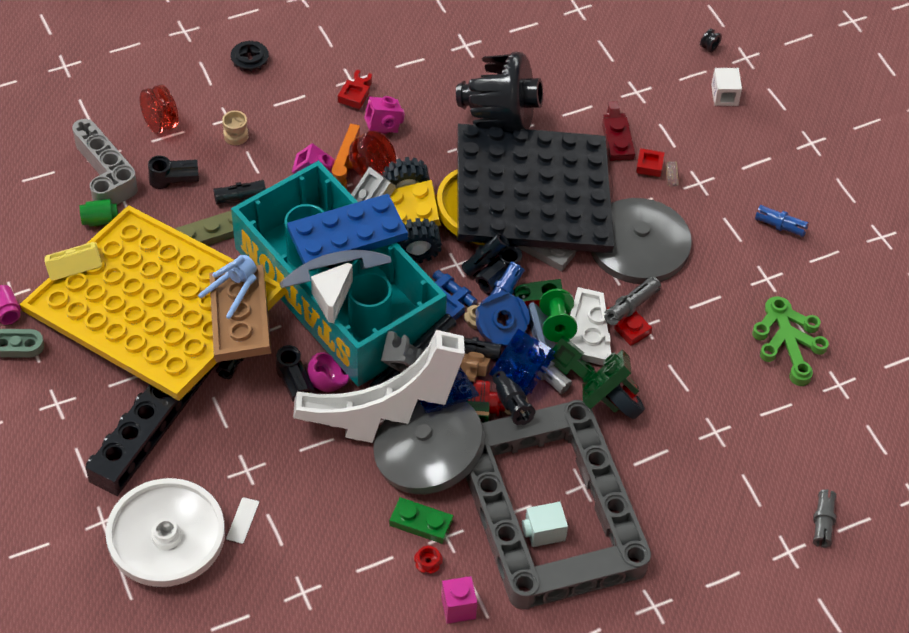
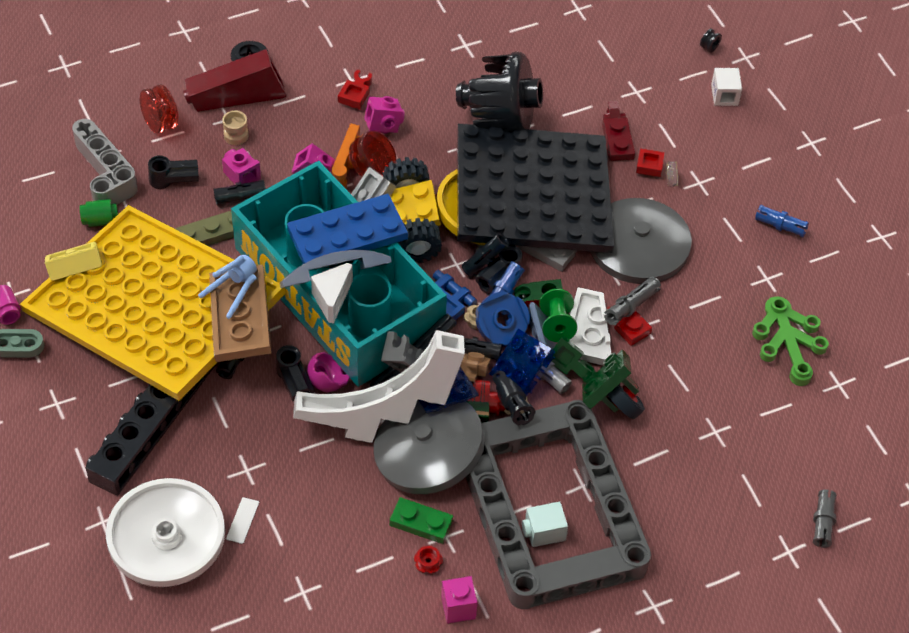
(236, 83): none -> dark red slope
(239, 163): none -> dark pink brick

